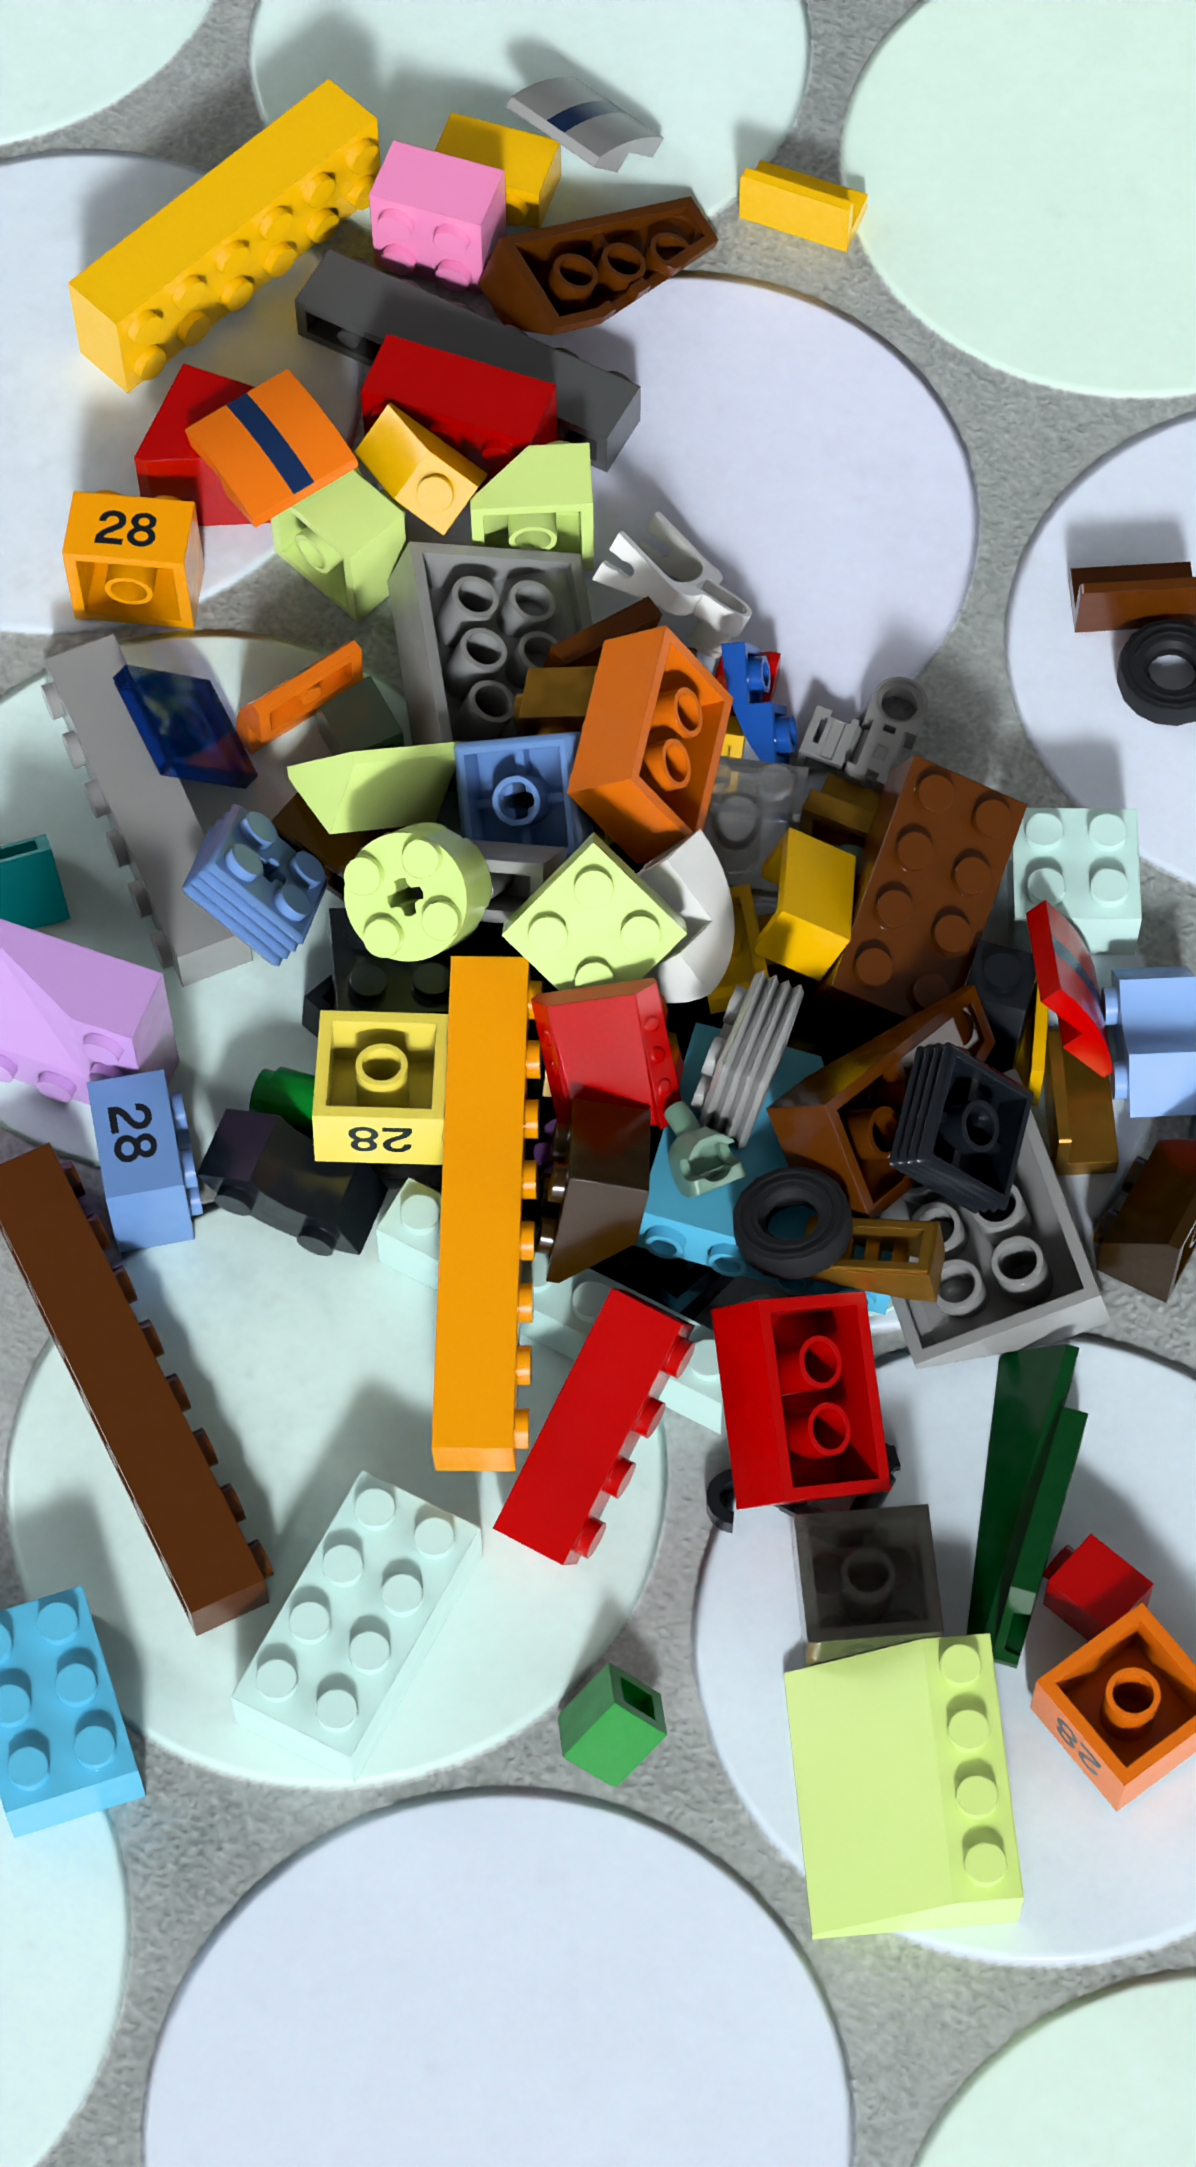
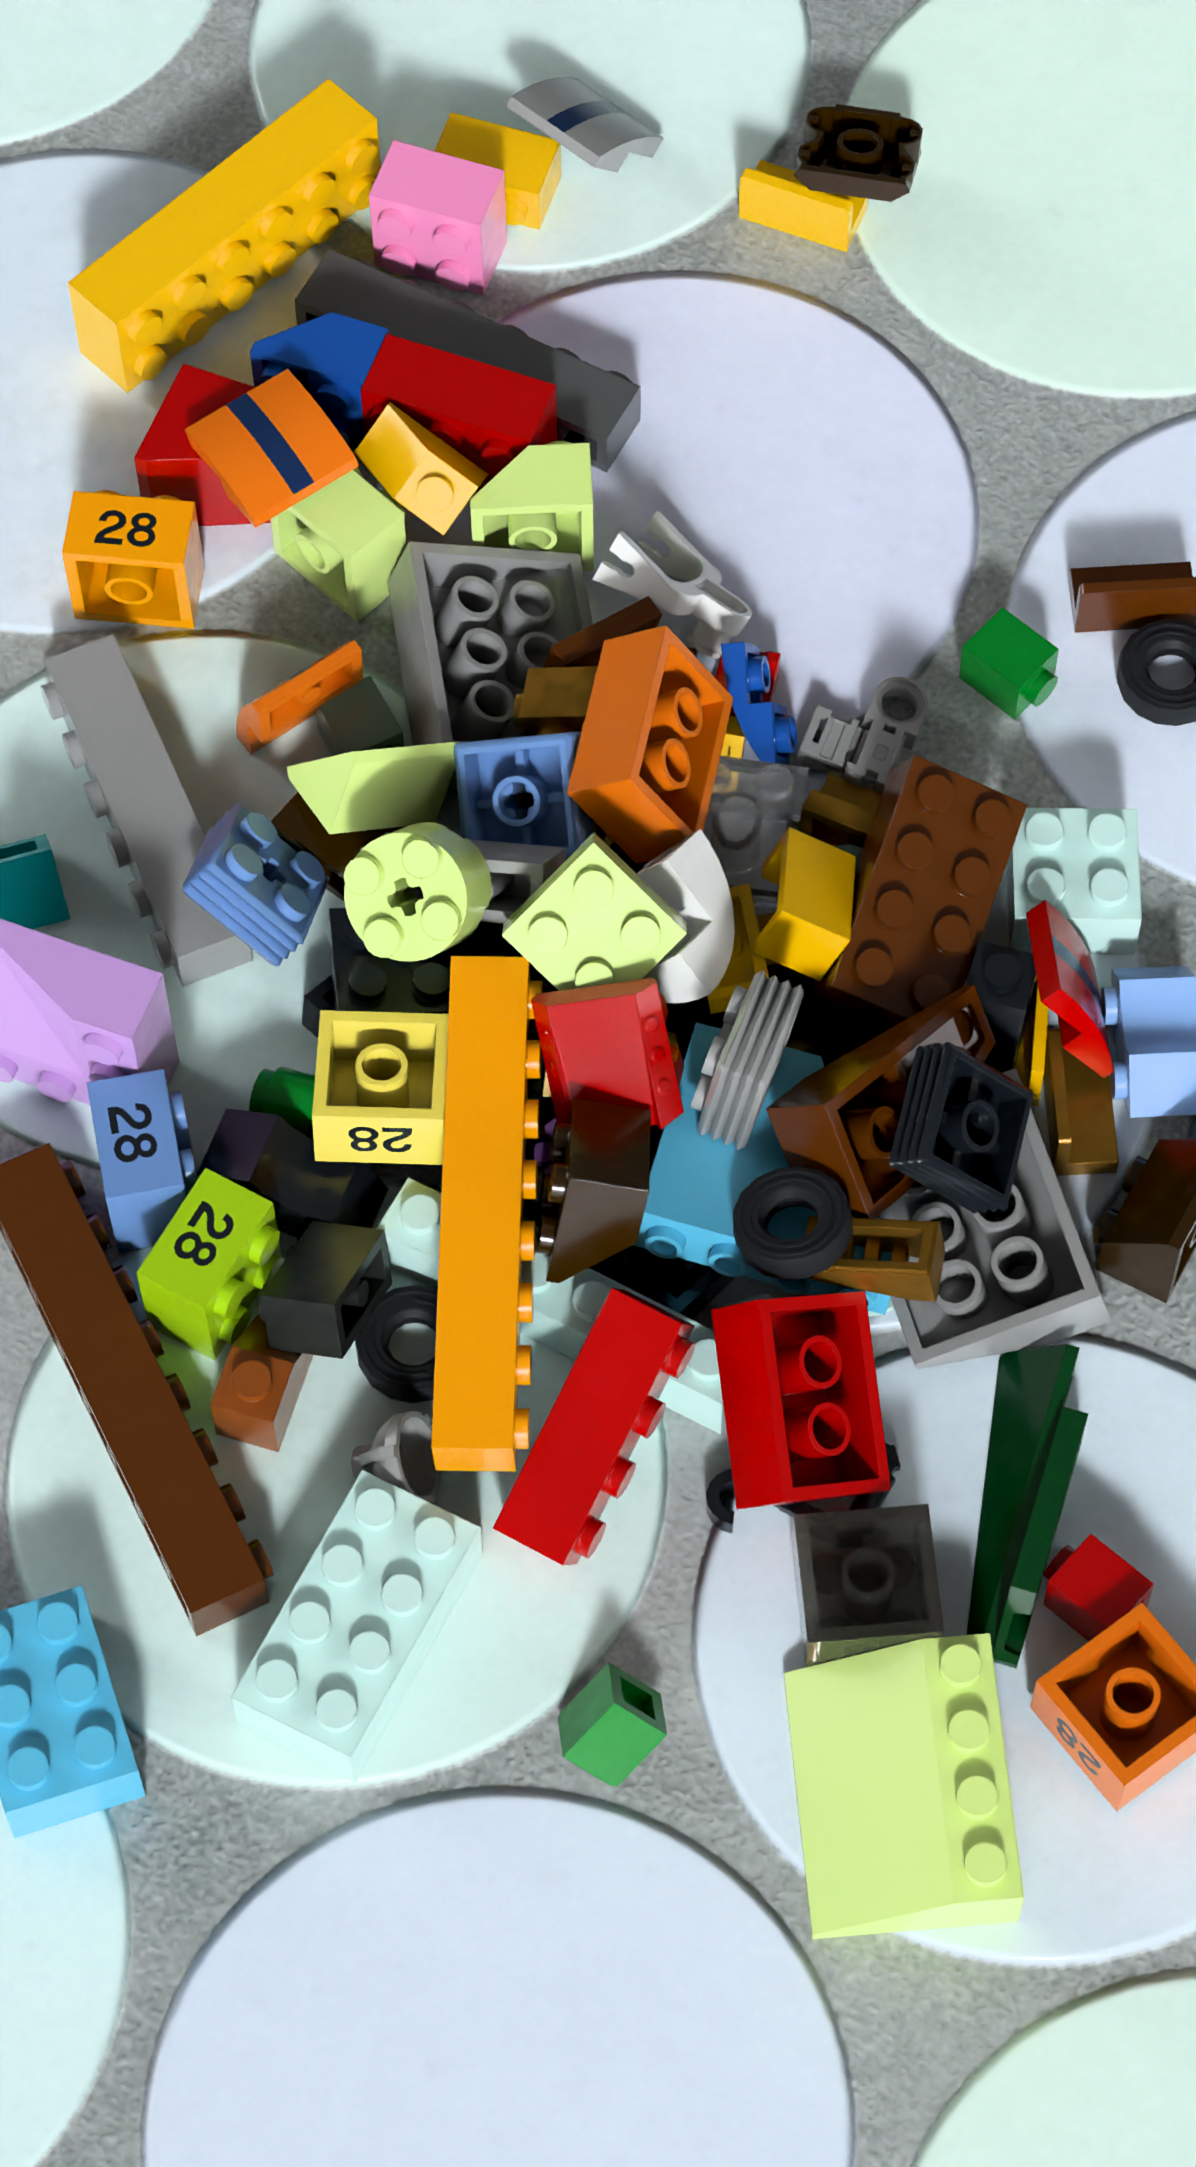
(184, 727): clear blue tile -> none
(210, 1264): none -> lime brick
(258, 1389): none -> dark orange slope
(326, 1289): none -> pearl dark grey brick
(329, 360): none -> blue slope
(375, 1360): none -> black tyre
(402, 1455): none -> light grey piece
(592, 266): reddish brown wedge -> none
(700, 1154): sand green piece -> none
(859, 152): none -> dark brown slope
(1009, 664): none -> green brick

